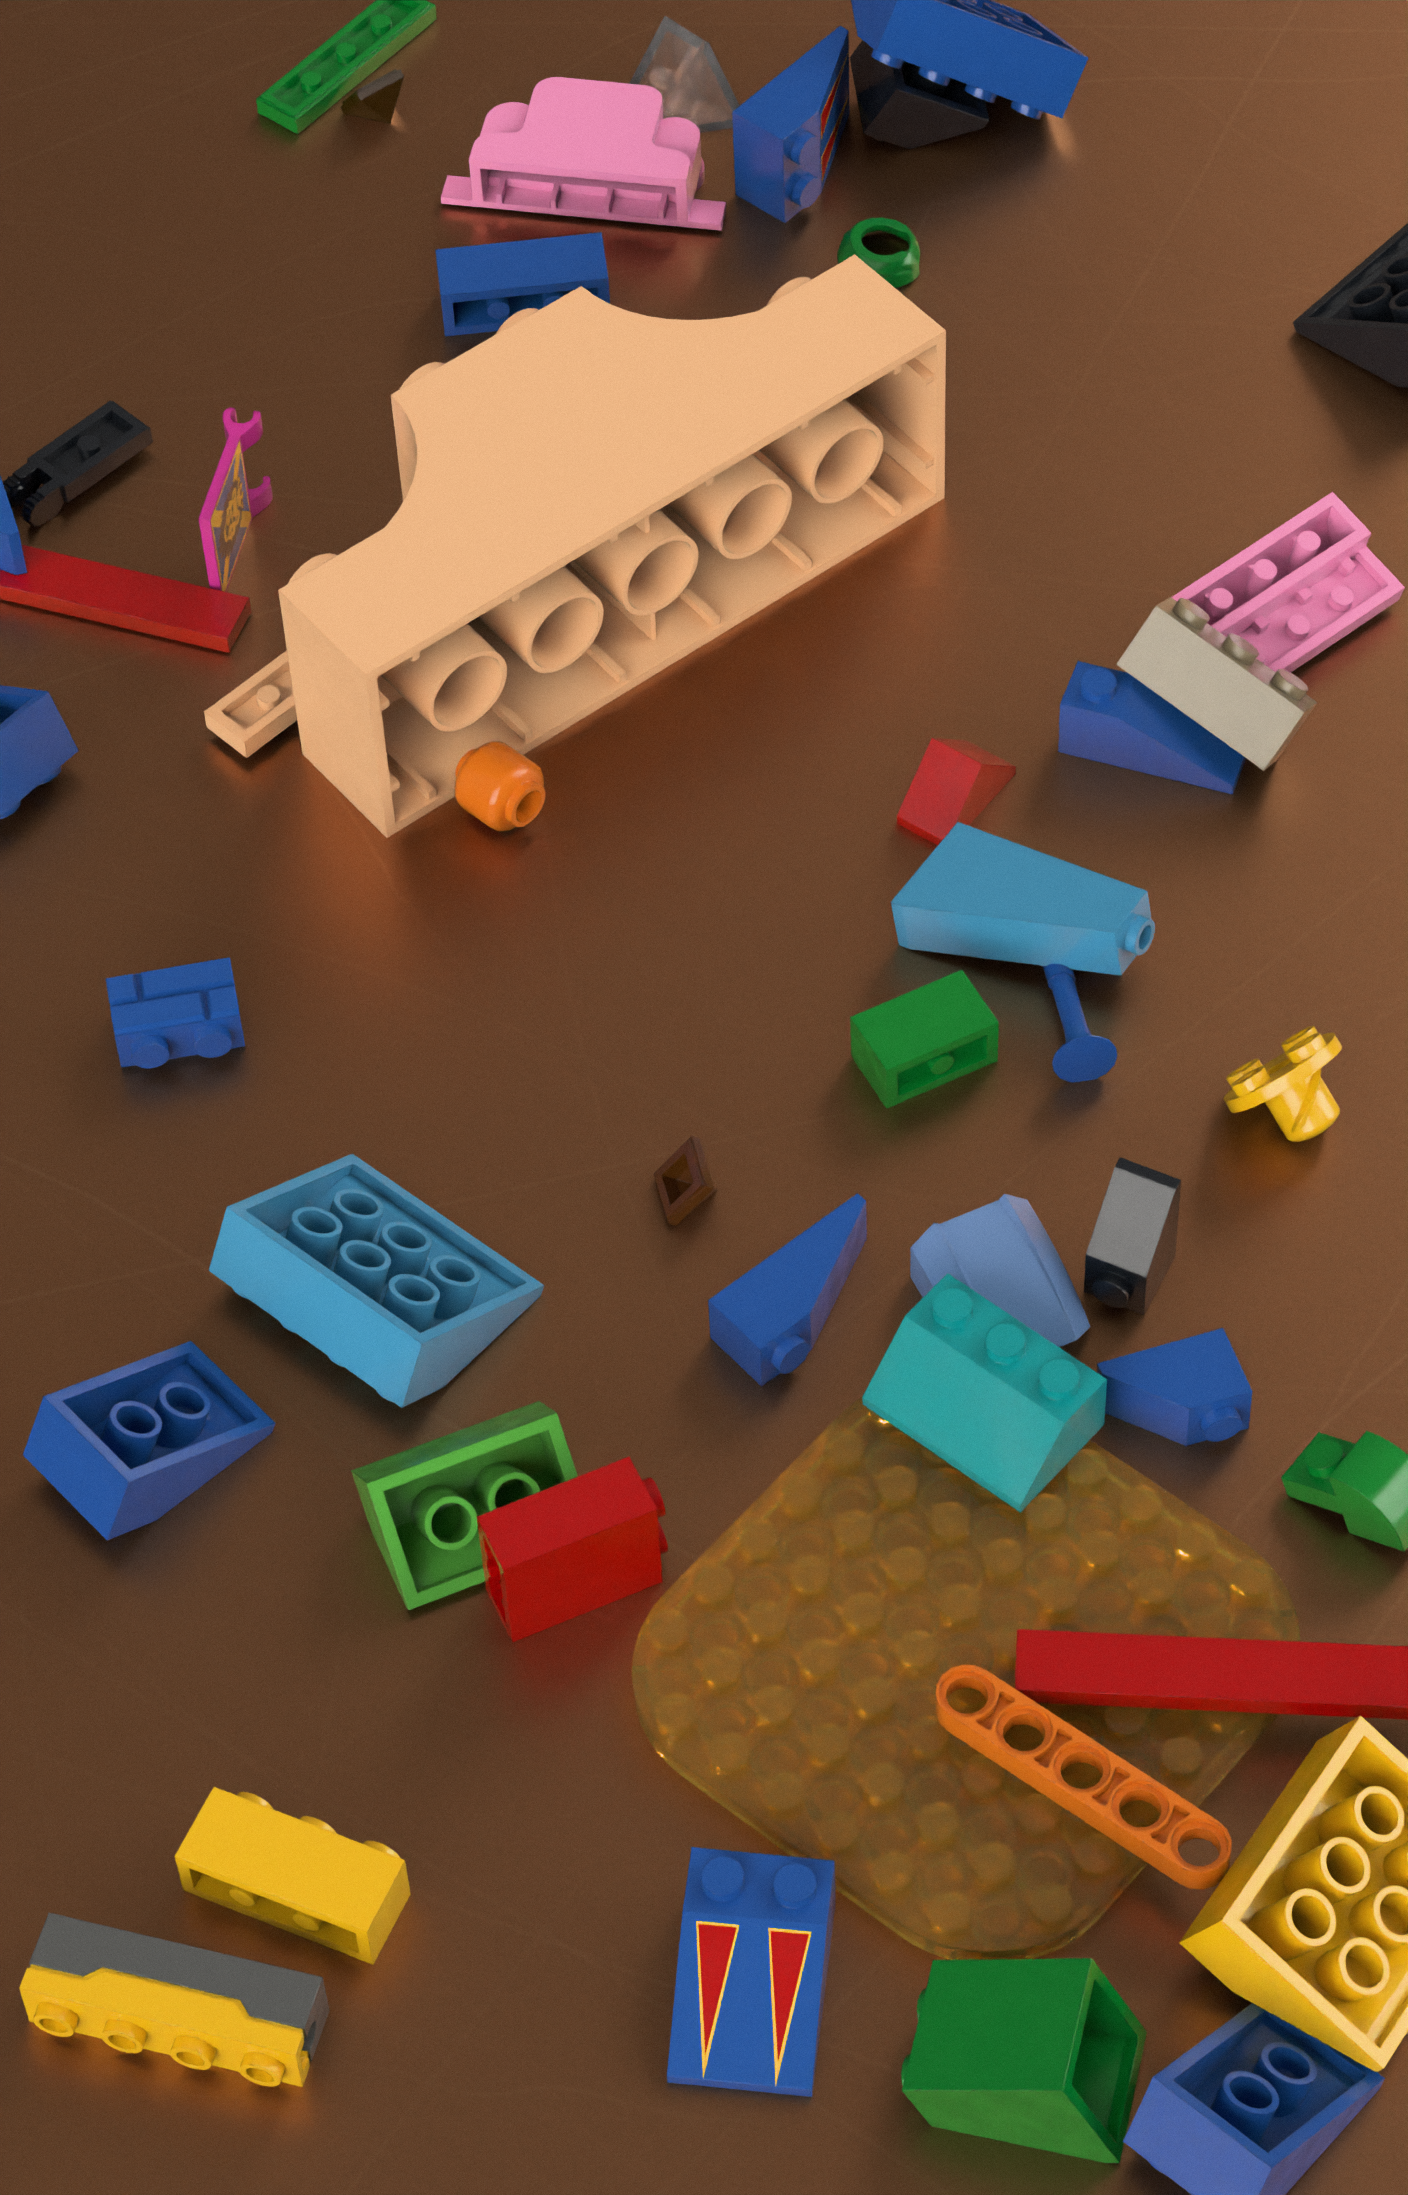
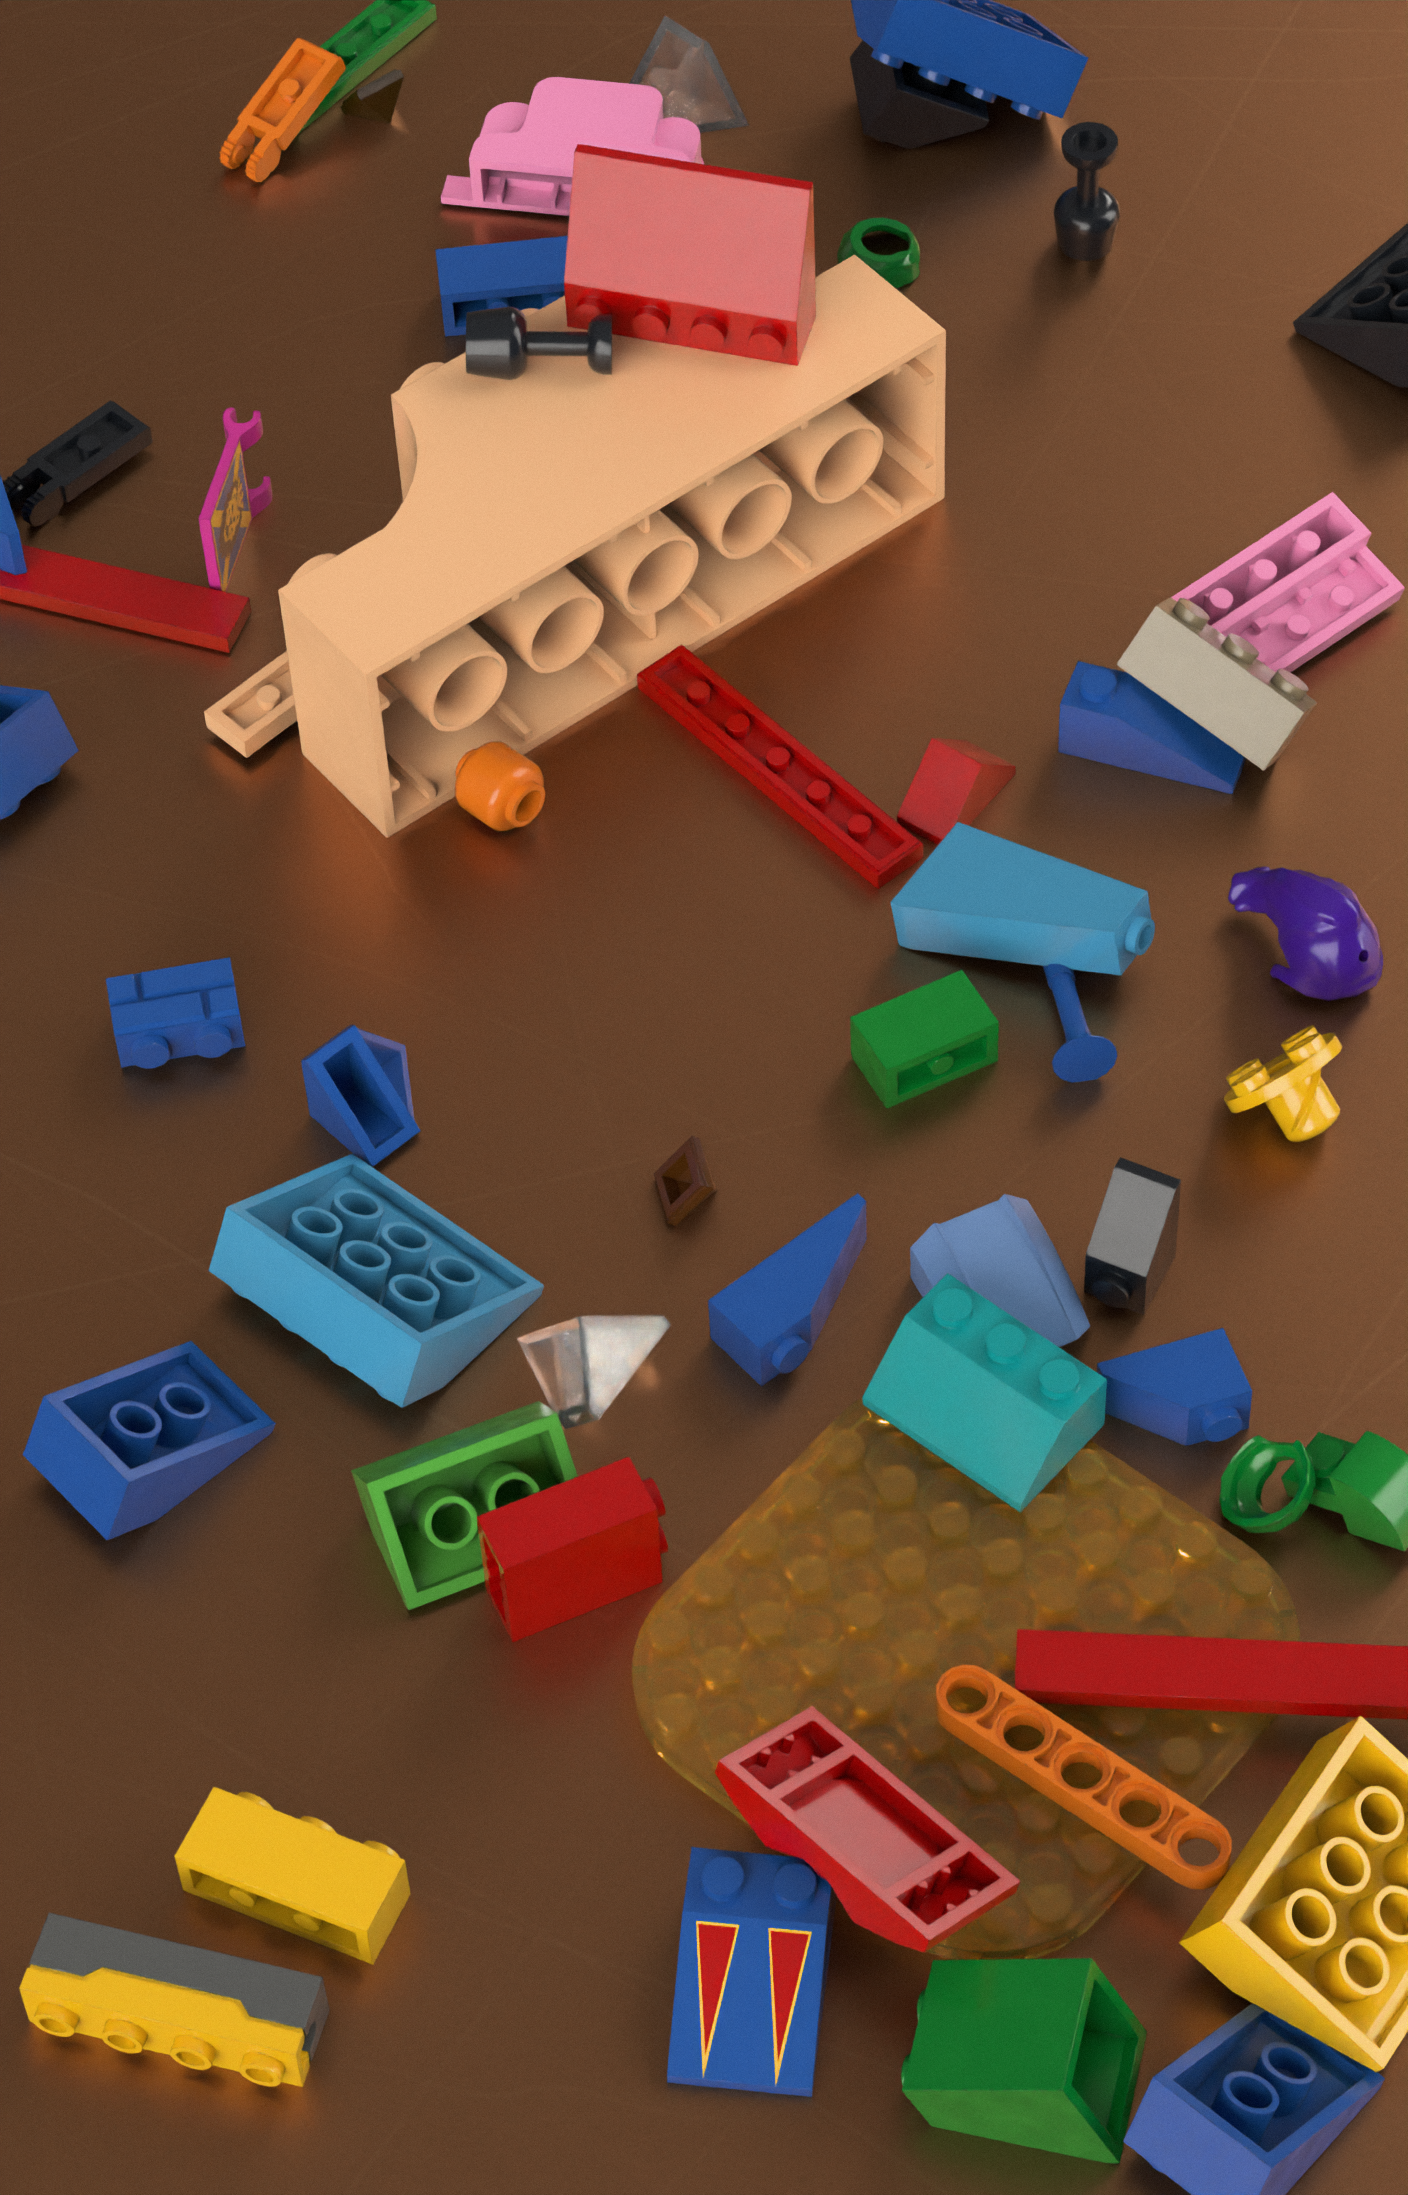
(281, 108): none -> orange hinge
(361, 1092): none -> blue slope
(501, 343): none -> black piece
(589, 1361): none -> clear slope
(691, 254): none -> slope
(780, 766): none -> red tile
(792, 130): blue slope -> none
(863, 1831): none -> red slope
(1087, 213): none -> black piece
(1246, 1476): none -> green piece
(1320, 929): none -> dark purple piece

